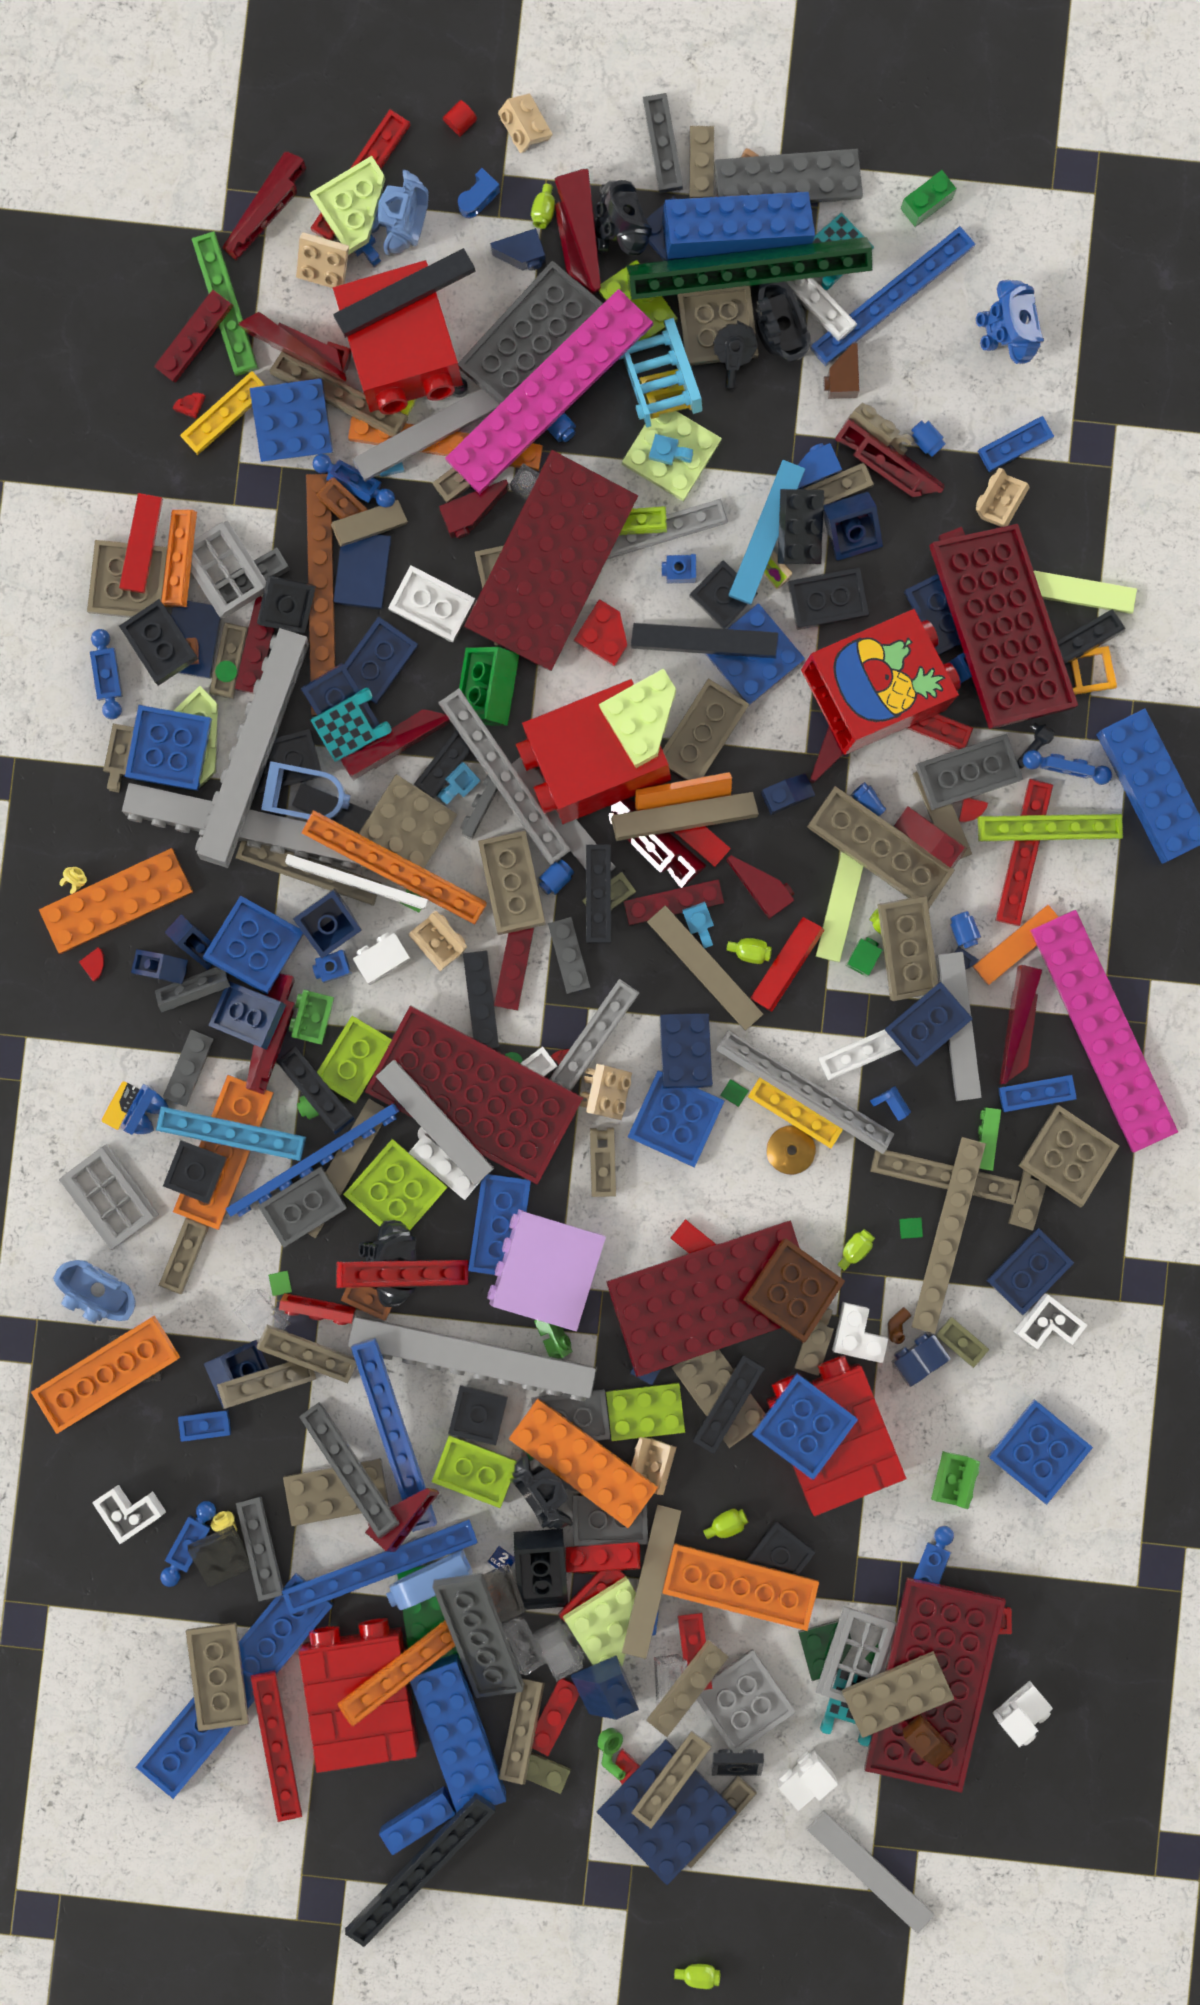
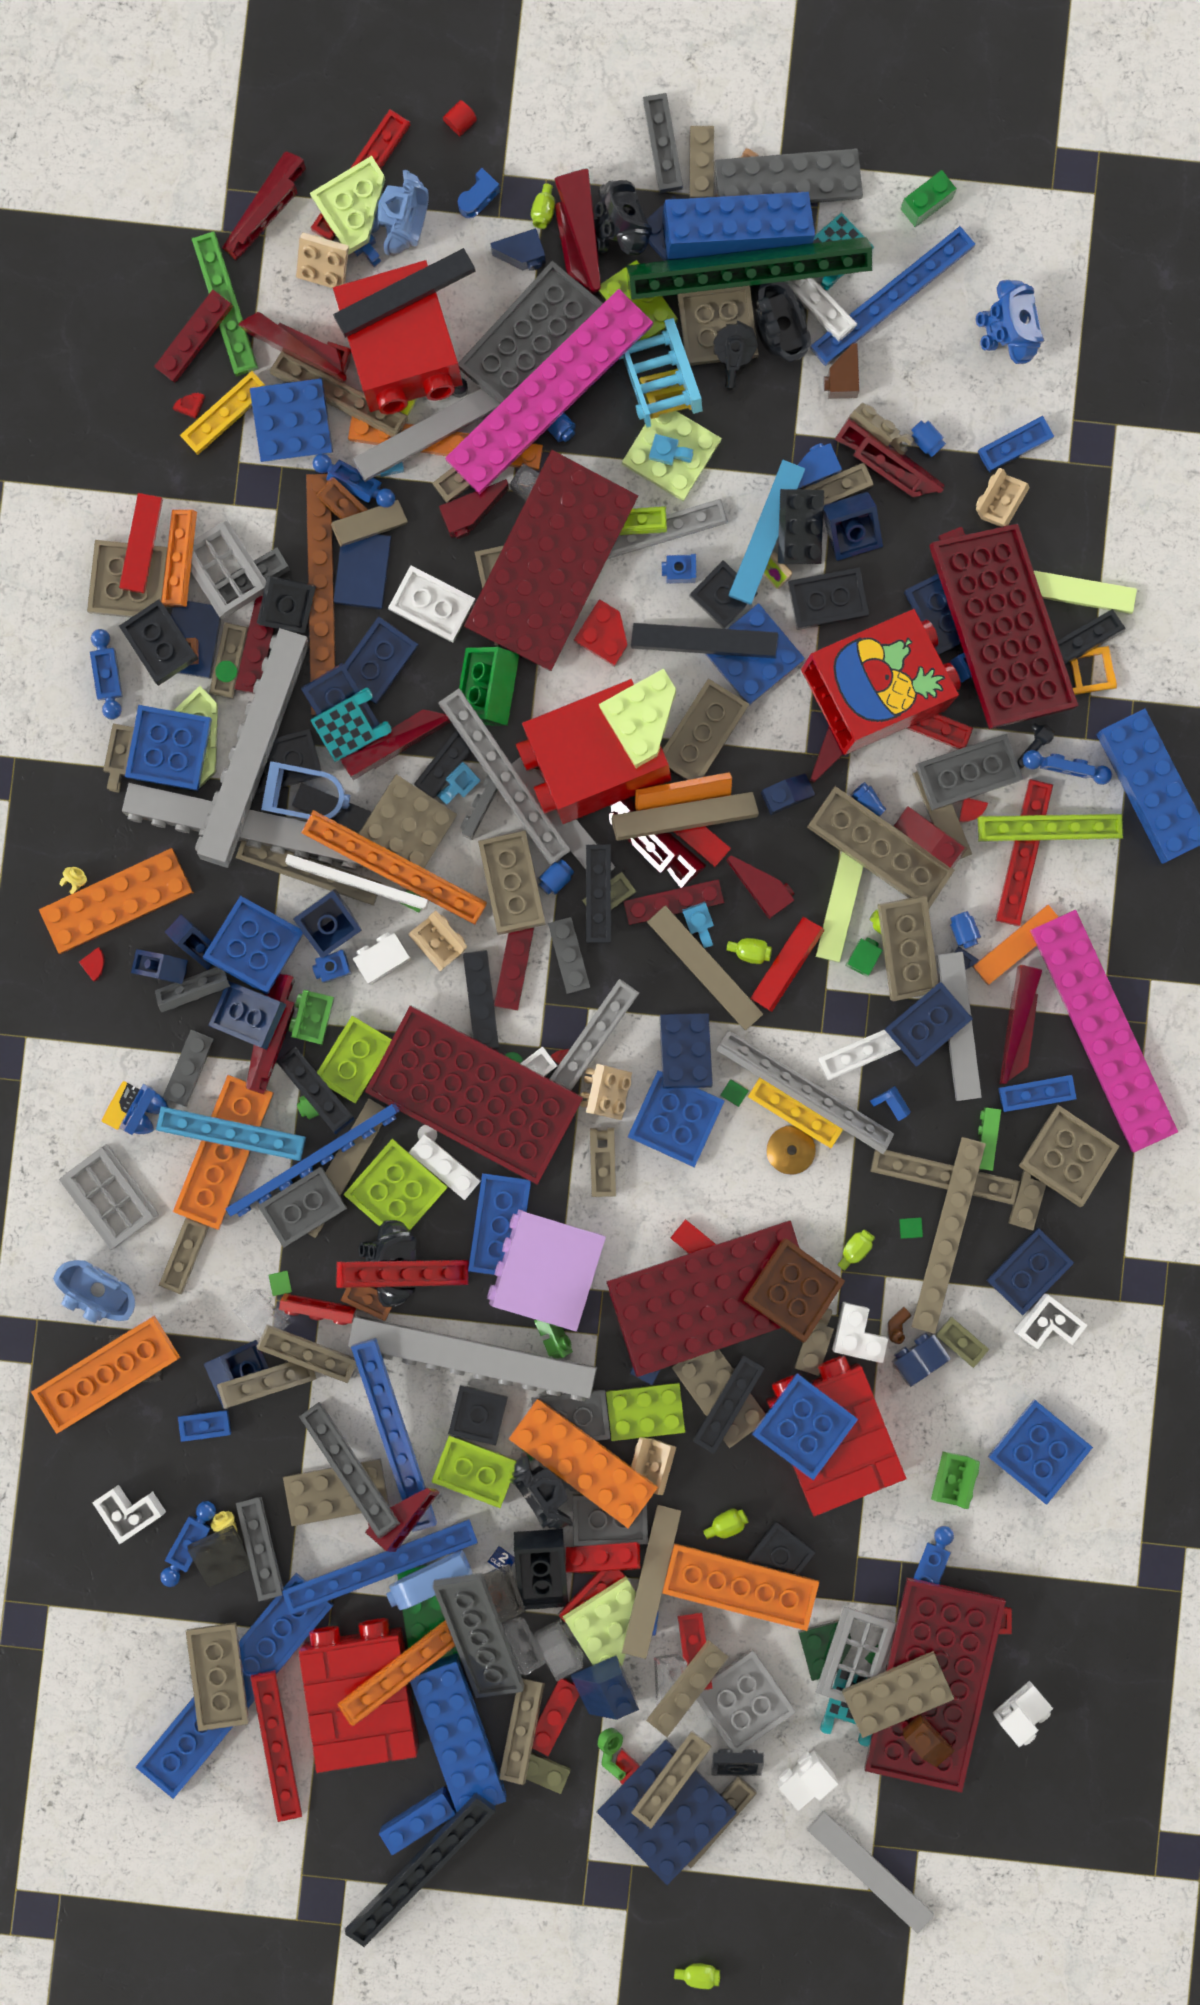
(195, 1172): black plate -> none
(434, 1122): light grey tile -> none
(524, 122): tan bracket -> none

